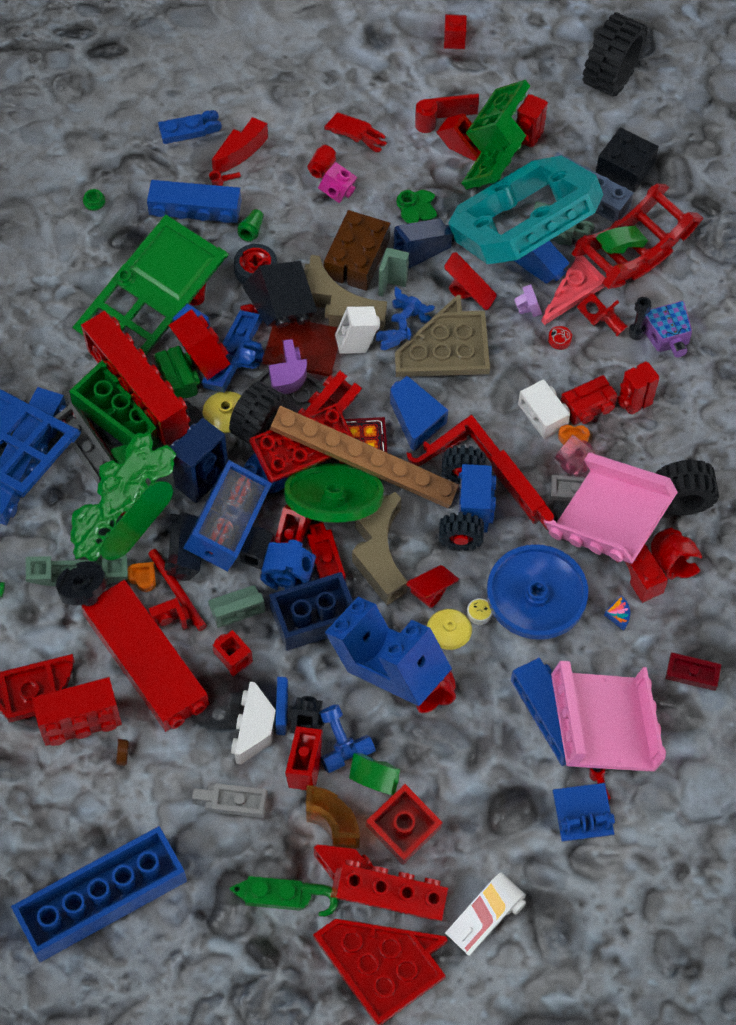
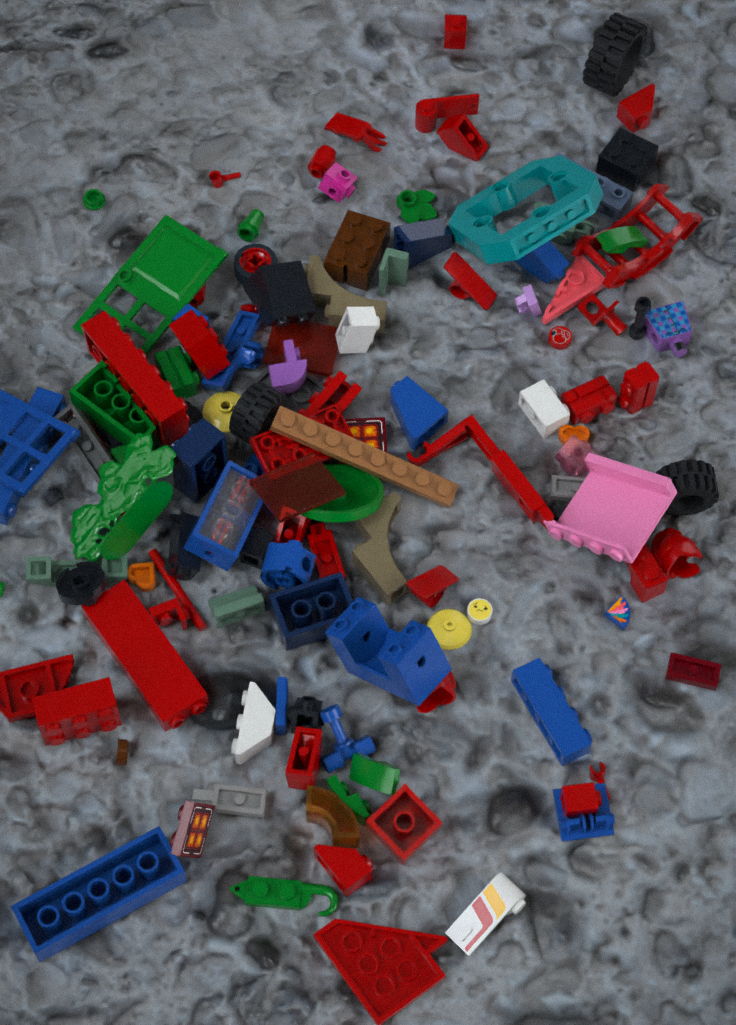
(189, 127): blue hinge -> none
(192, 829): none -> tile
(194, 201): blue brick -> none
(232, 643): red brick -> none
(240, 145): red slope -> none
(297, 487): none -> clear red piece
(359, 807): none -> green slope
(388, 891): red brick -> none
(411, 307): blue piece -> none
(447, 345): dark tan wing -> none
(475, 498): brick -> none
(496, 135): green bracket -> none
(531, 119): red brick -> none
(537, 592): blue dish -> none
(580, 800): none -> red brick
(607, 720): bright pink panel -> none
(637, 109): none -> red slope

